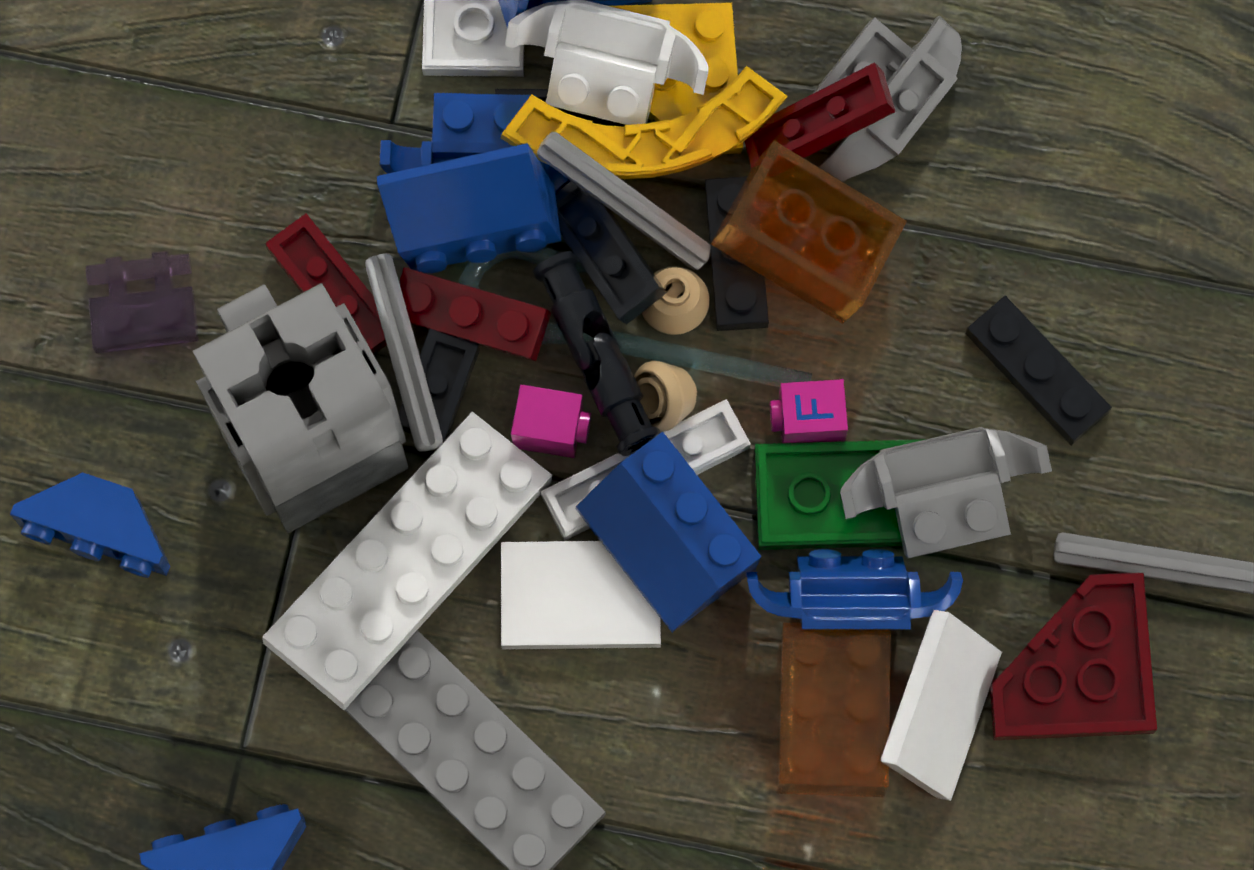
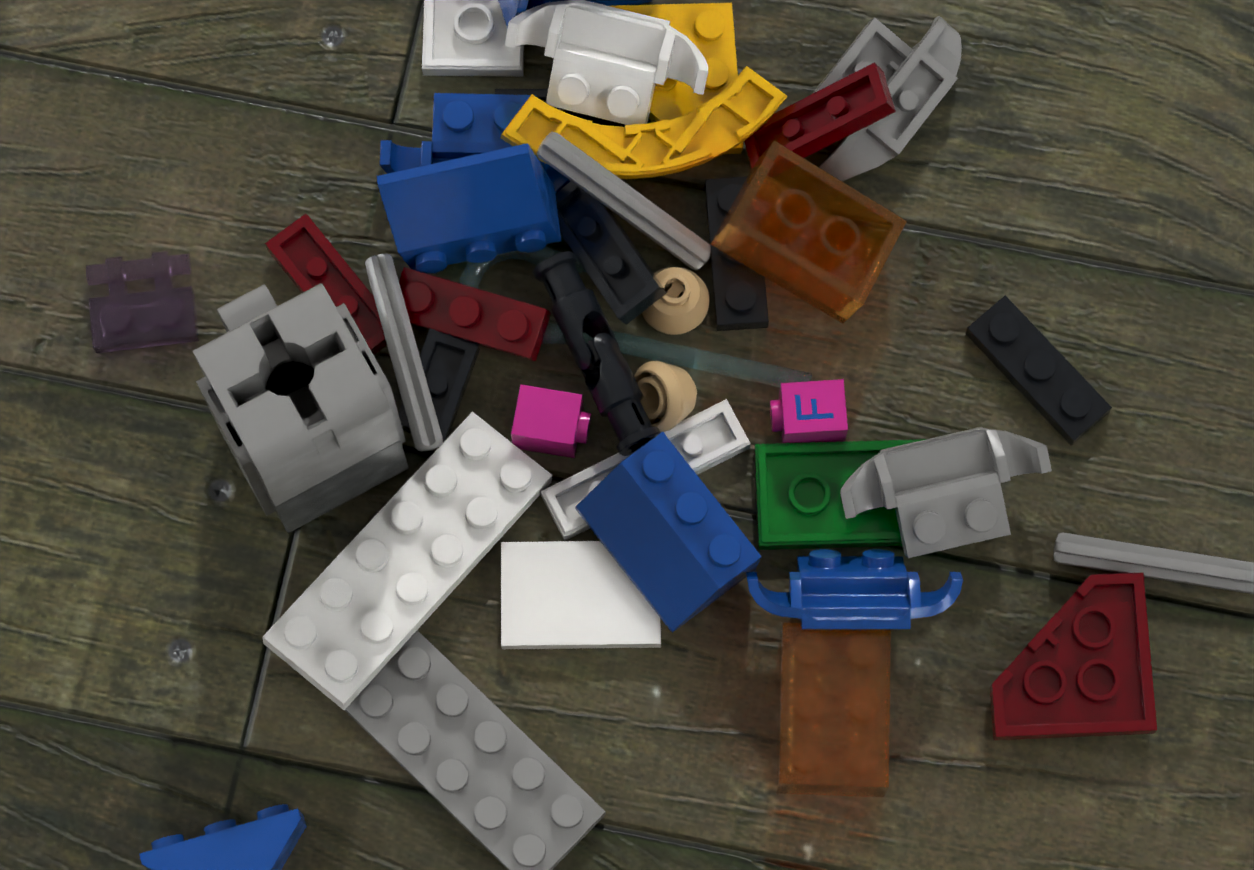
(96, 520): blue slope -> none
(941, 705): white tile -> none

